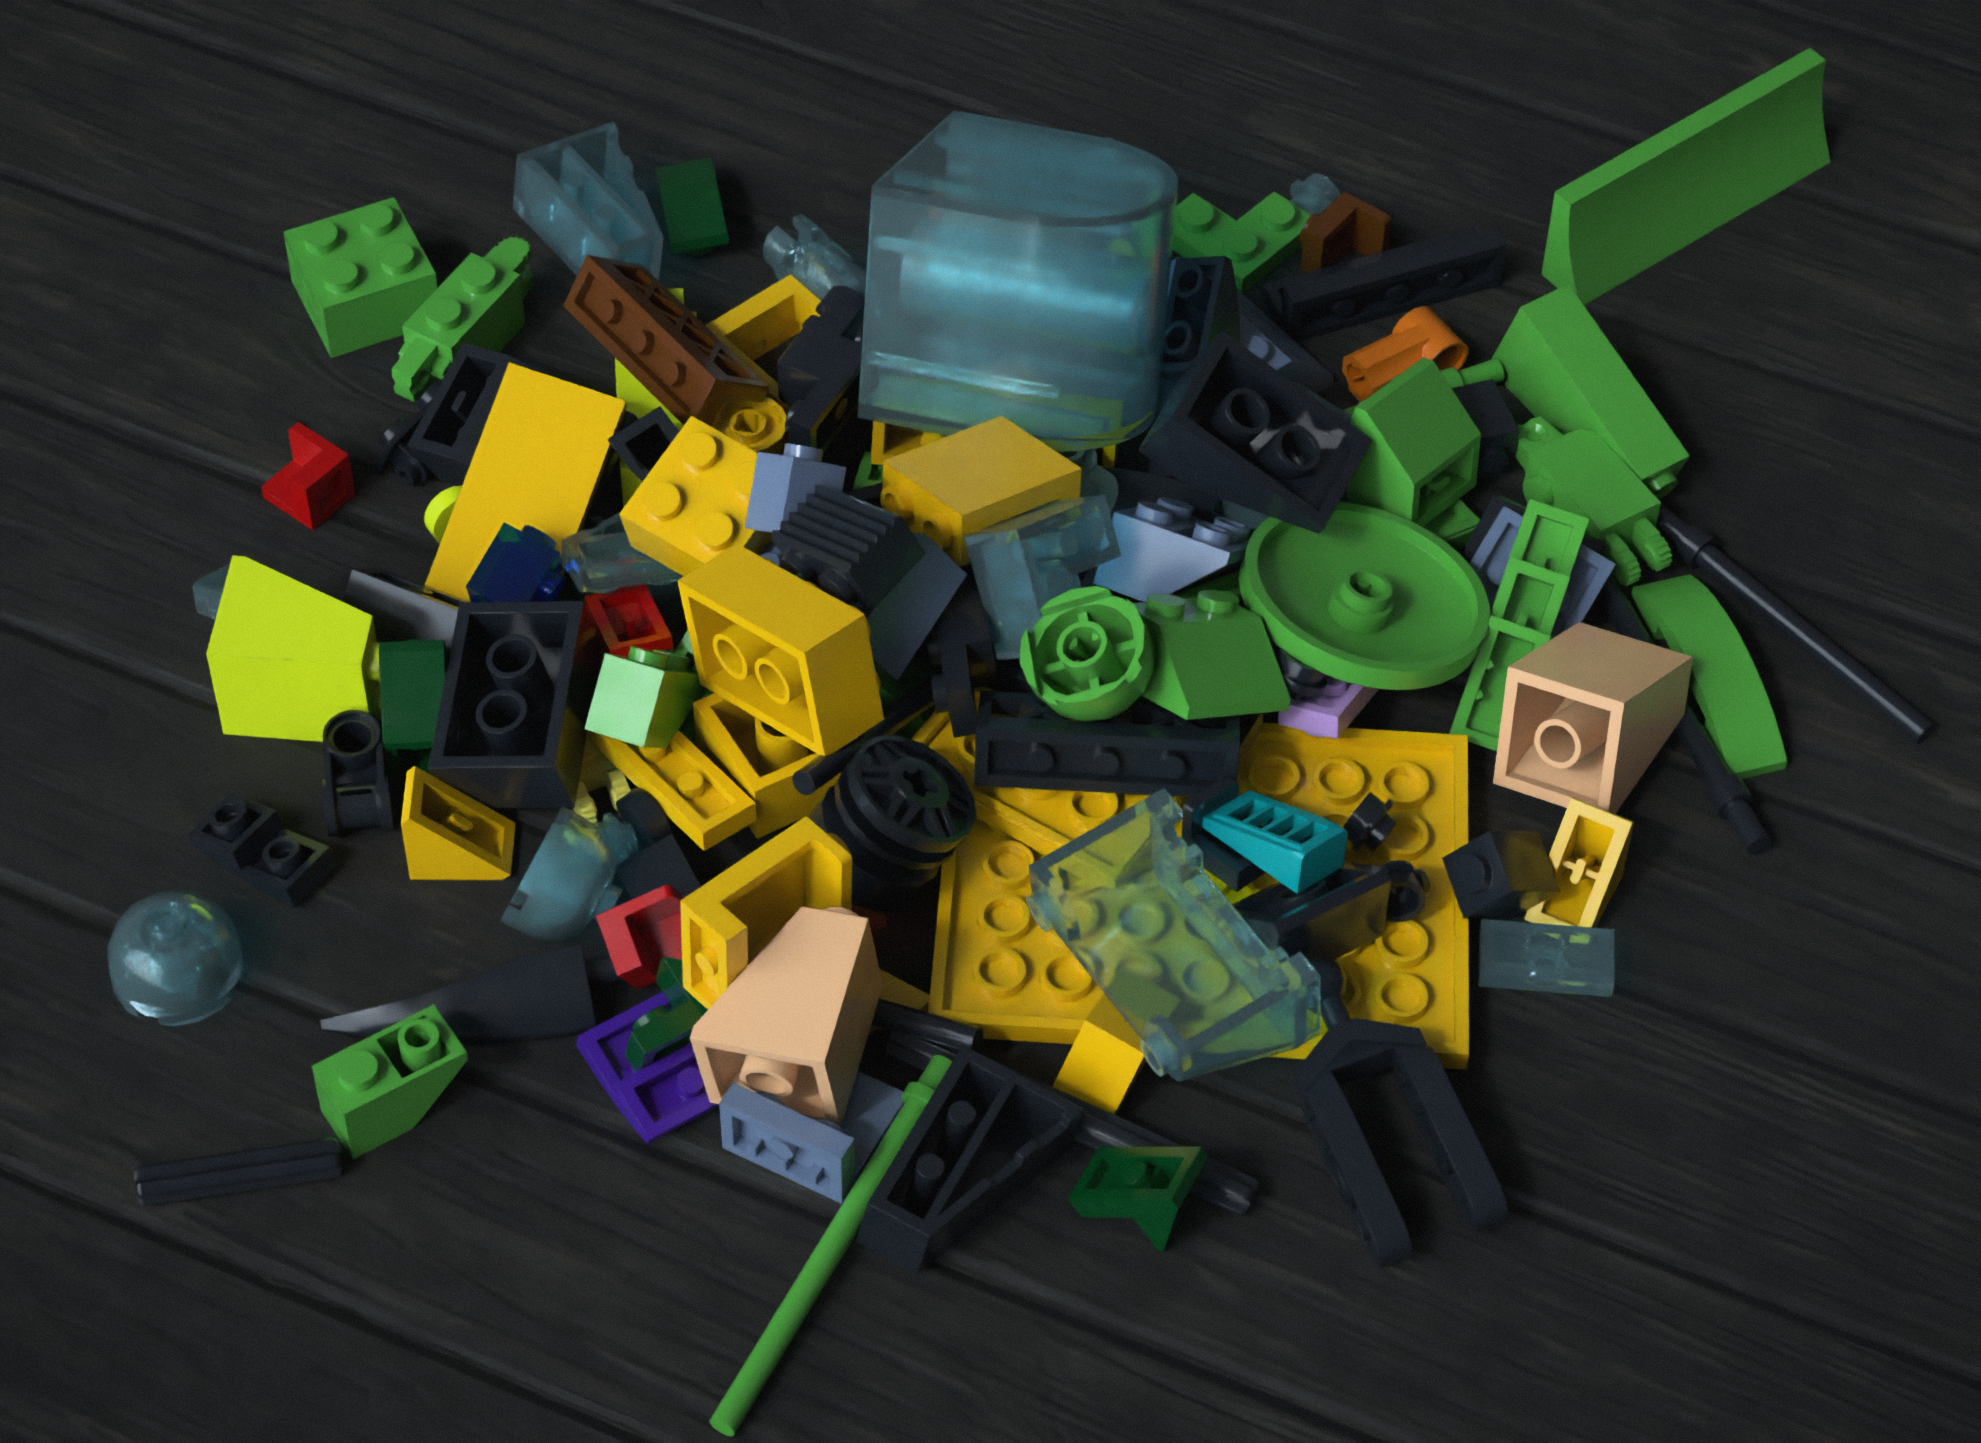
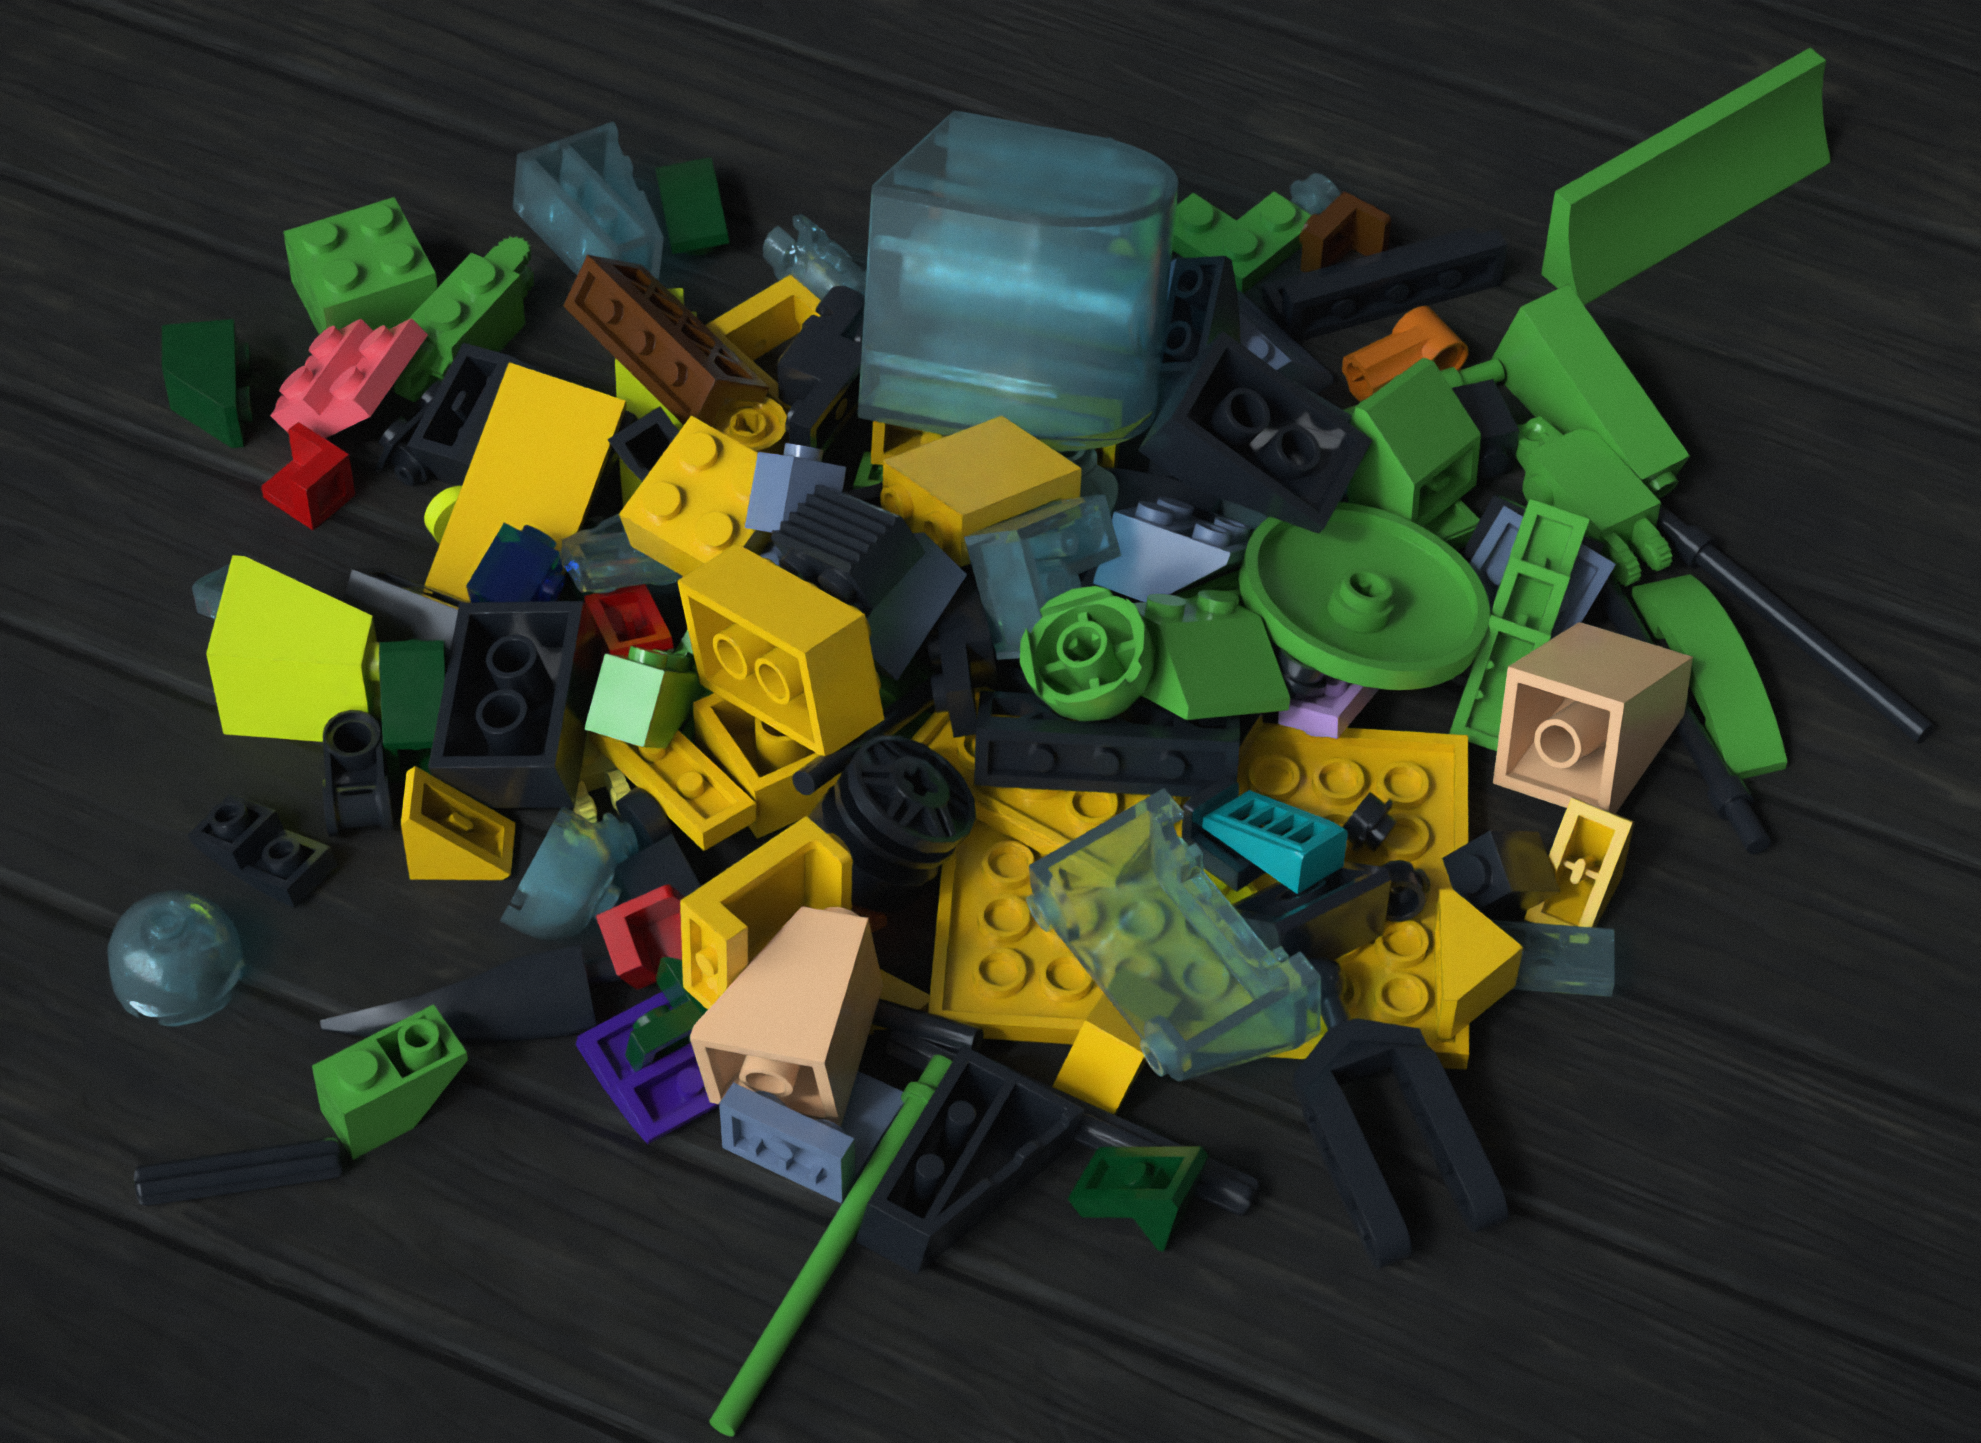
(205, 376): none -> dark green slope
(346, 376): none -> coral plate
(1472, 963): none -> yellow slope

